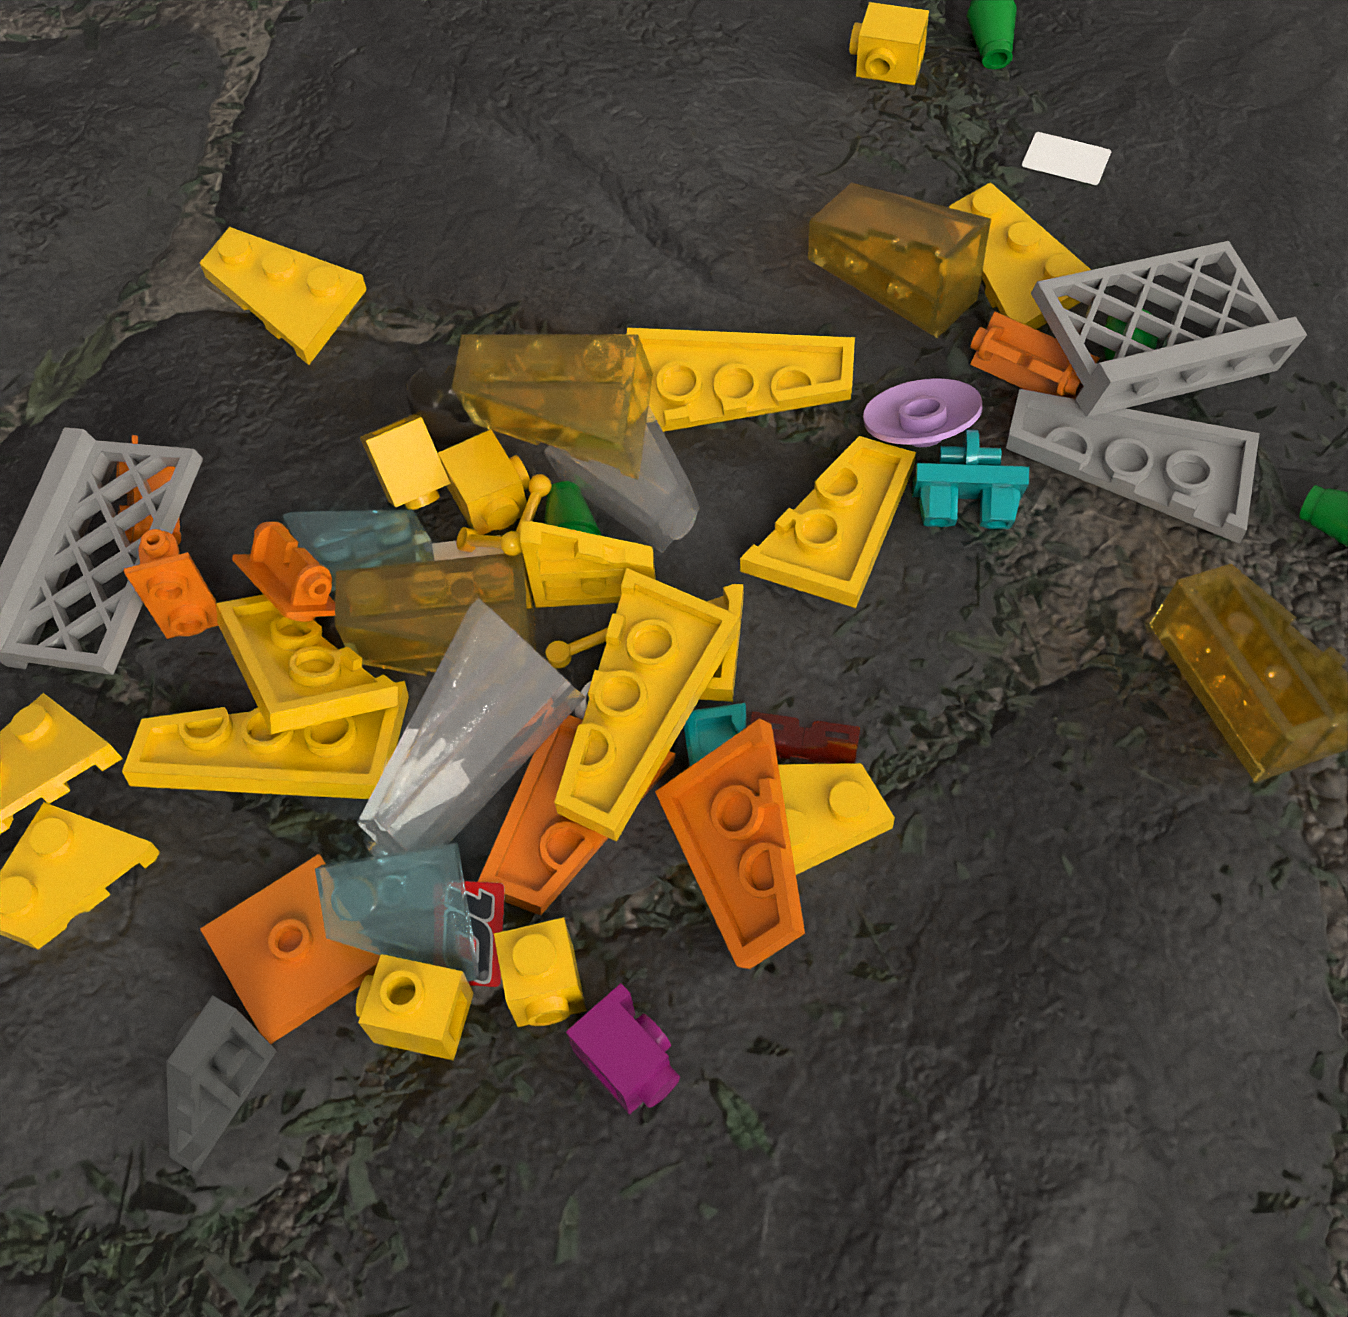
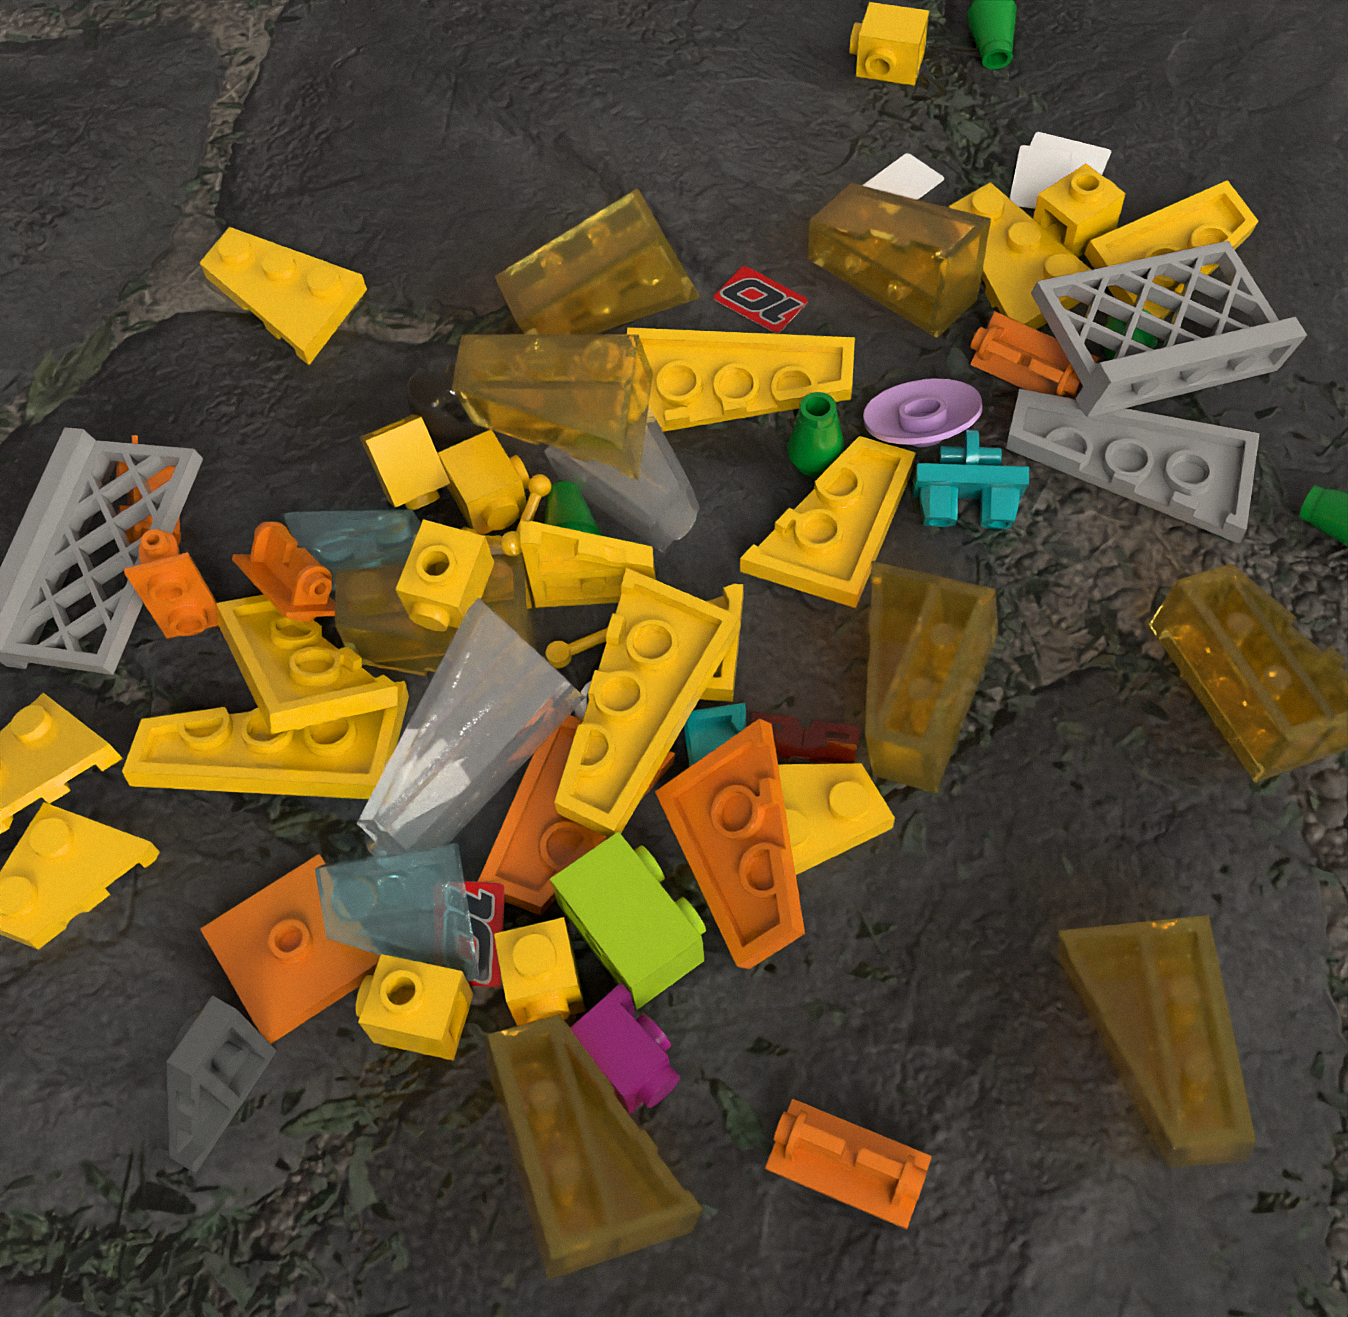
(444, 575): none -> yellow brick
(578, 1154): none -> clear yellow wedge
(598, 274): none -> clear yellow wedge
(630, 918): none -> lime brick
(760, 299): none -> sticker
(815, 435): none -> green cone
(848, 1163): none -> orange hinge
(906, 178): none -> white sticker
(923, 669): none -> clear yellow wedge
(1037, 170): none -> white sticker
(1079, 208): none -> yellow brick
(1168, 1031): none -> clear yellow wedge
(1194, 222): none -> yellow wing

